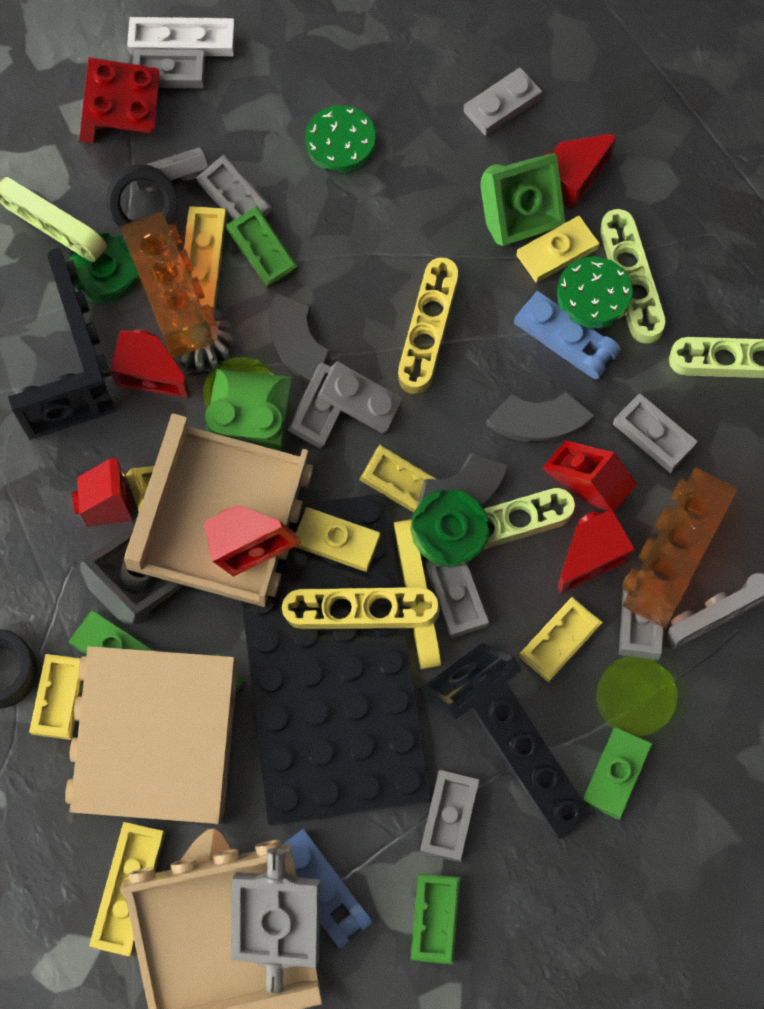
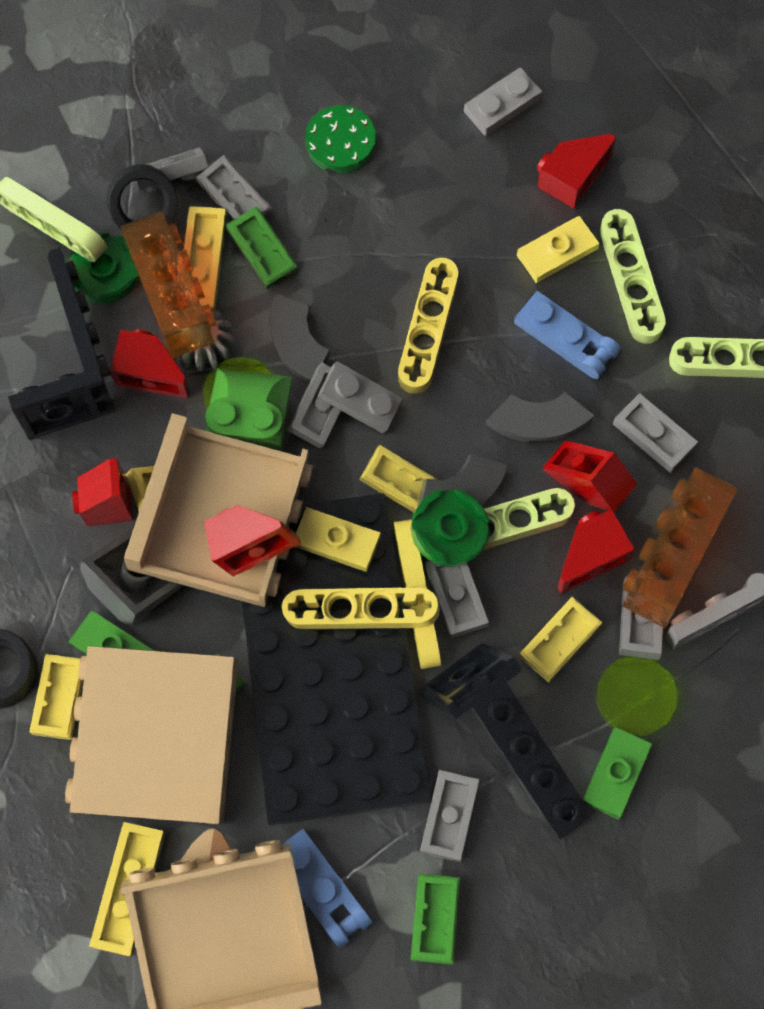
(118, 97): red bracket -> none
(176, 67): light grey plate -> none
(212, 35): white plate -> none
(276, 919): light grey plate -> none
(522, 199): bright green slope -> none
(594, 292): green tile -> none

